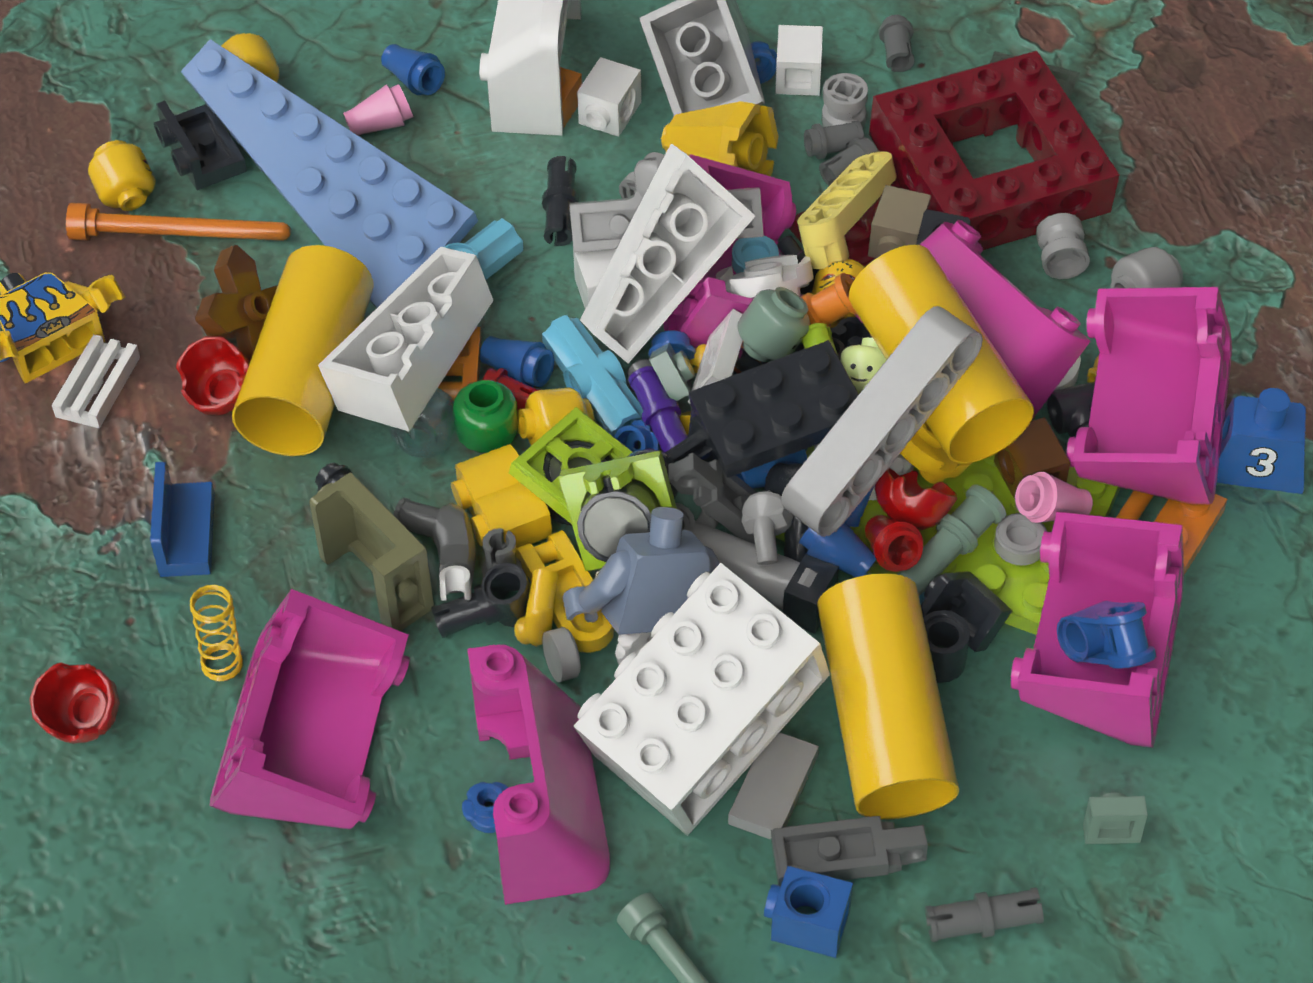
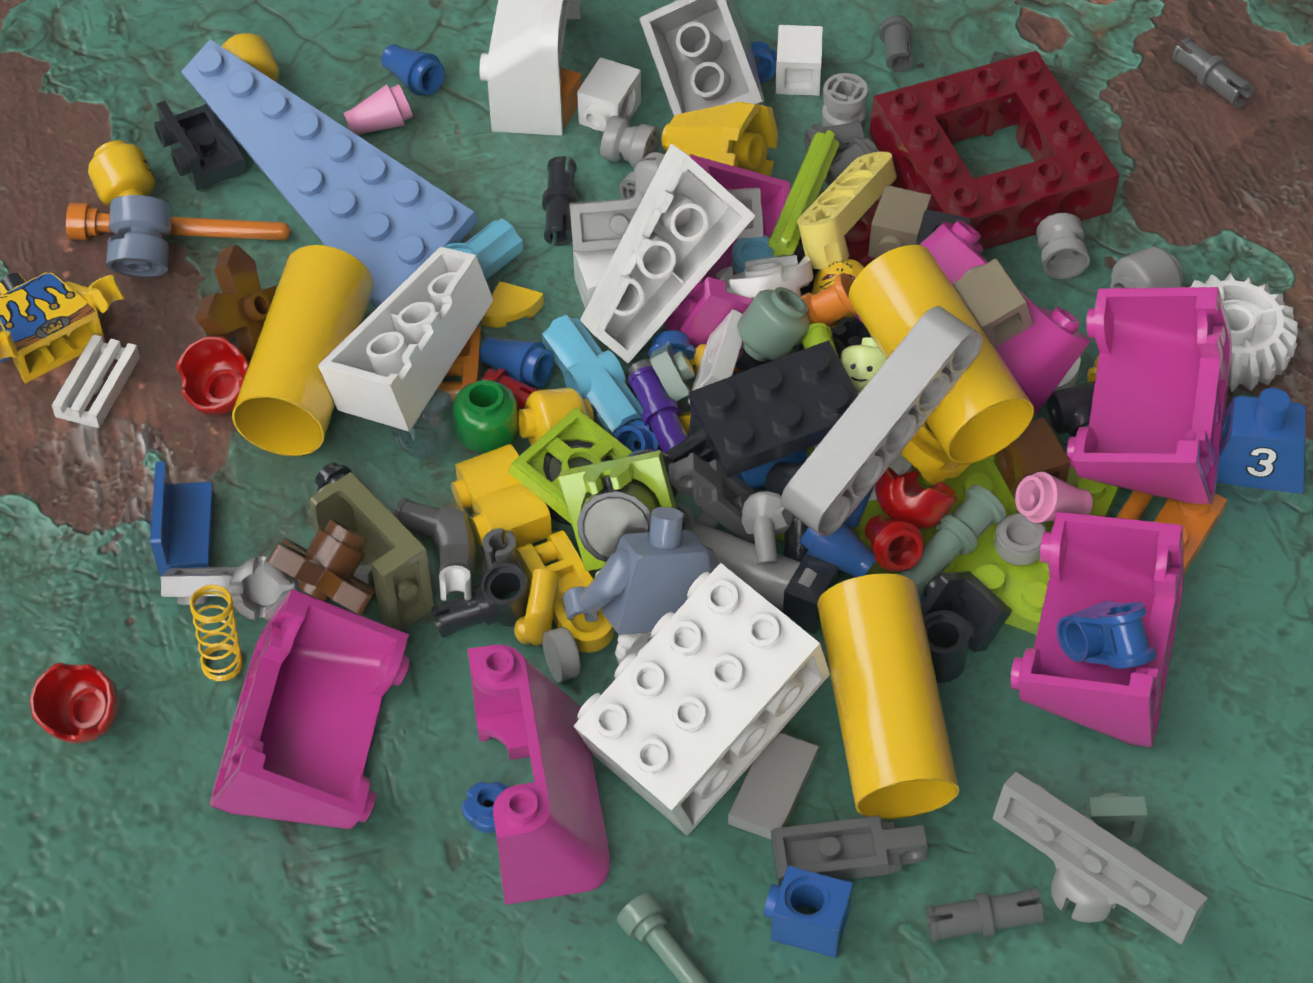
(139, 234): none -> sand blue wheel
(254, 585): none -> light grey plate
(327, 565): none -> reddish brown plant
(511, 304): none -> yellow tile
(628, 142): none -> light grey wheel
(803, 192): none -> lime axle
(994, 302): none -> dark tan brick
(1095, 865): none -> light grey plate
(1213, 72): none -> dark grey pin
(1260, 330): none -> white gear

